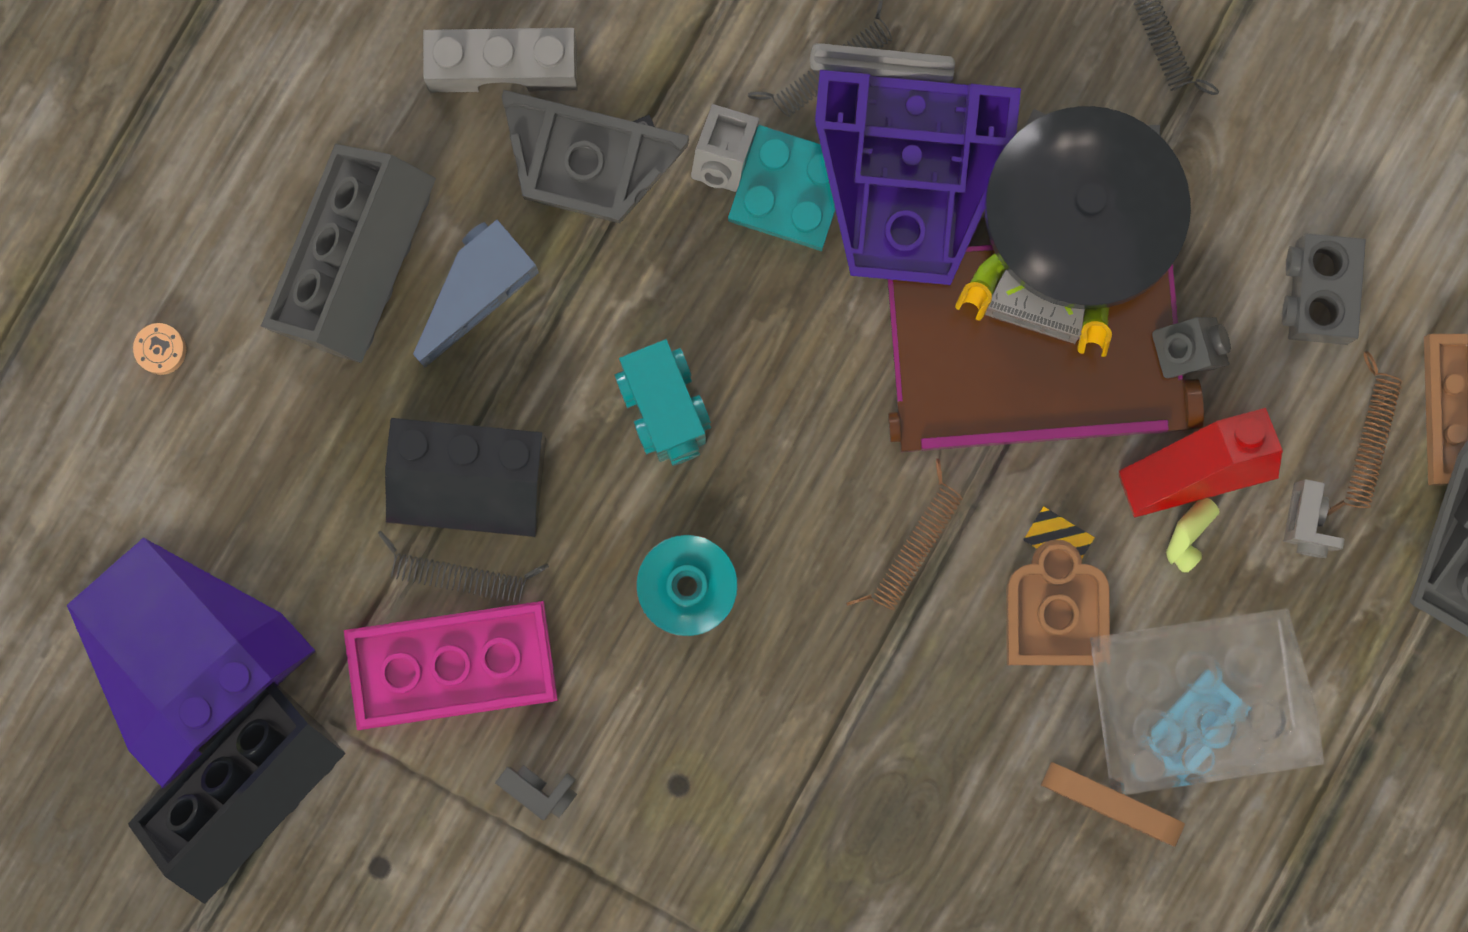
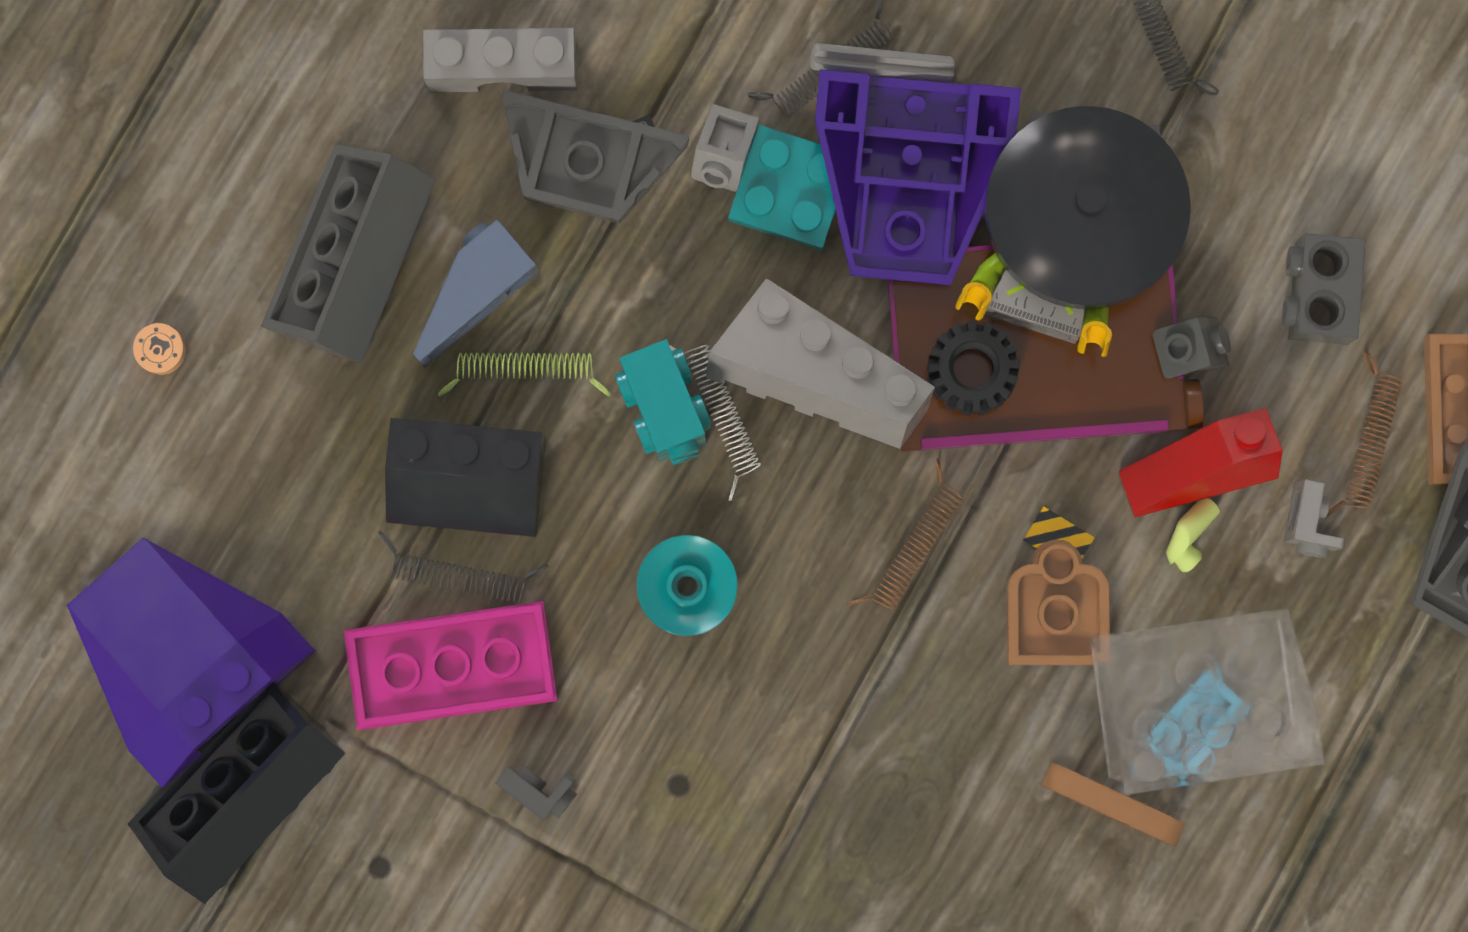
(448, 387): none -> yellowish green piece
(731, 418): none -> white piece
(819, 367): none -> light grey wedge
(980, 338): none -> black tyre

